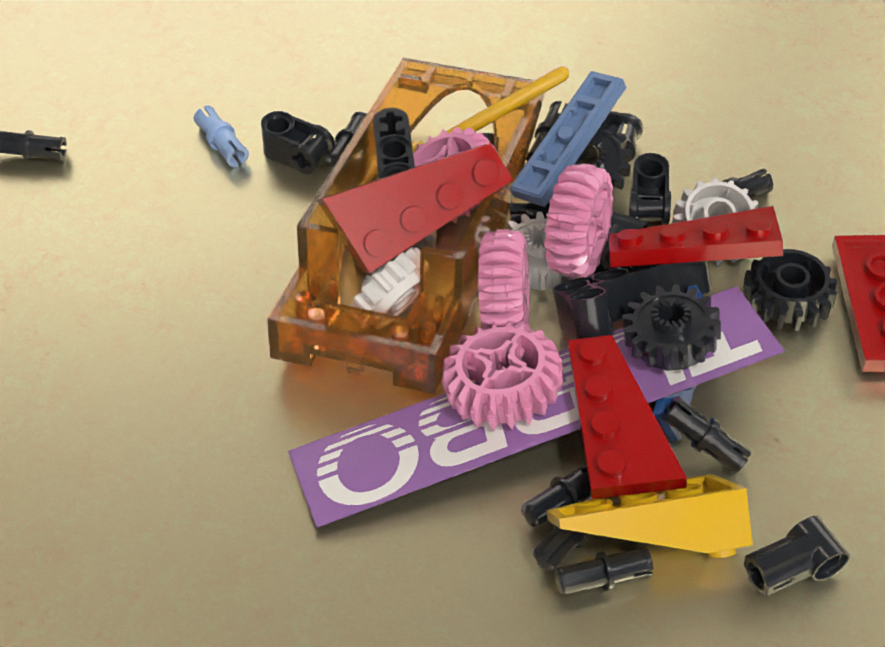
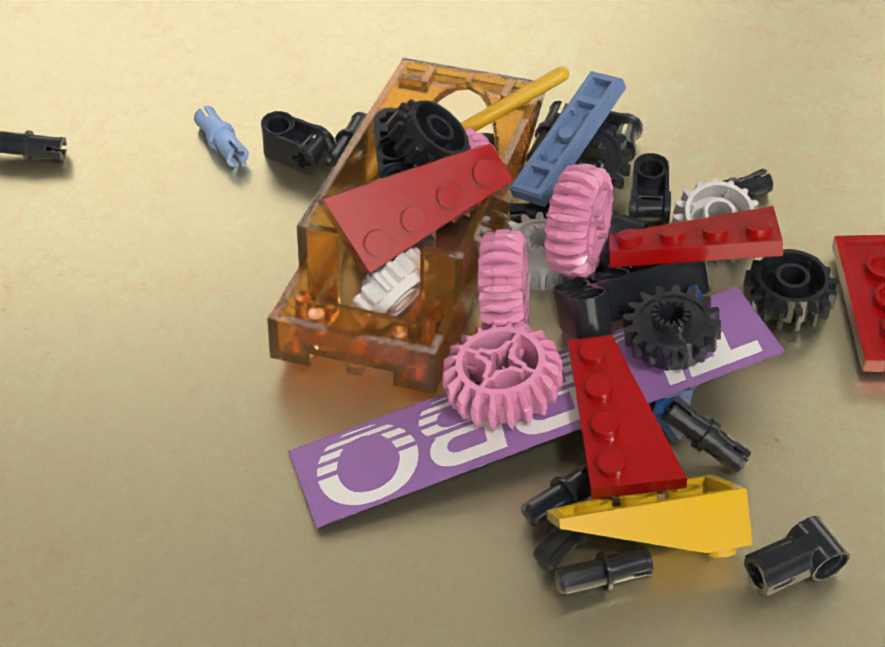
(426, 132): none -> black gear

